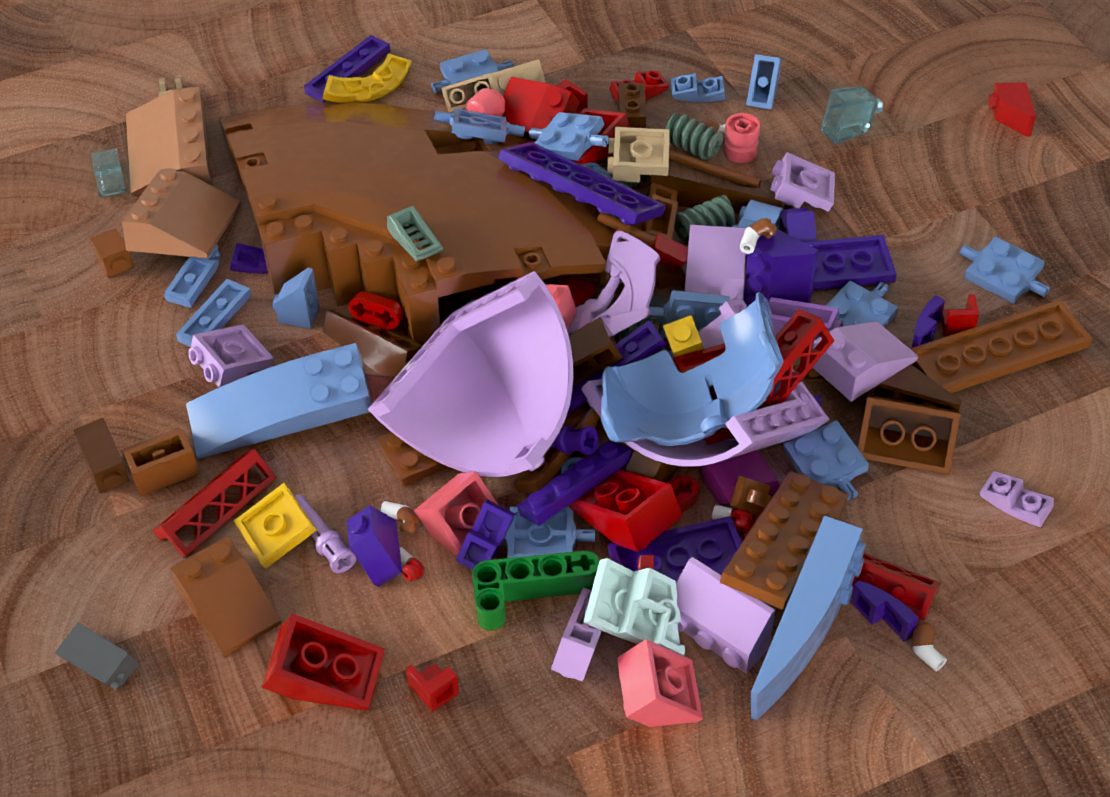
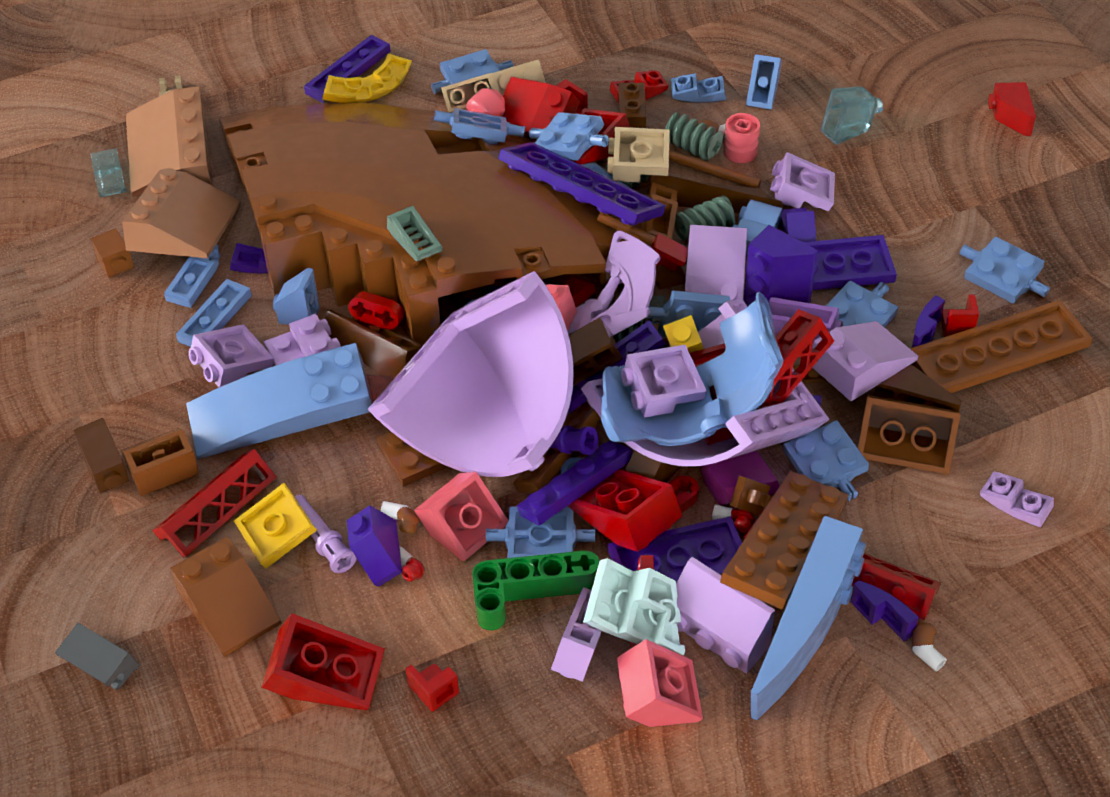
(304, 339): none -> lavender plate
(486, 535): dark purple slope -> none
(662, 380): none -> lavender plate
(753, 232): arm -> none

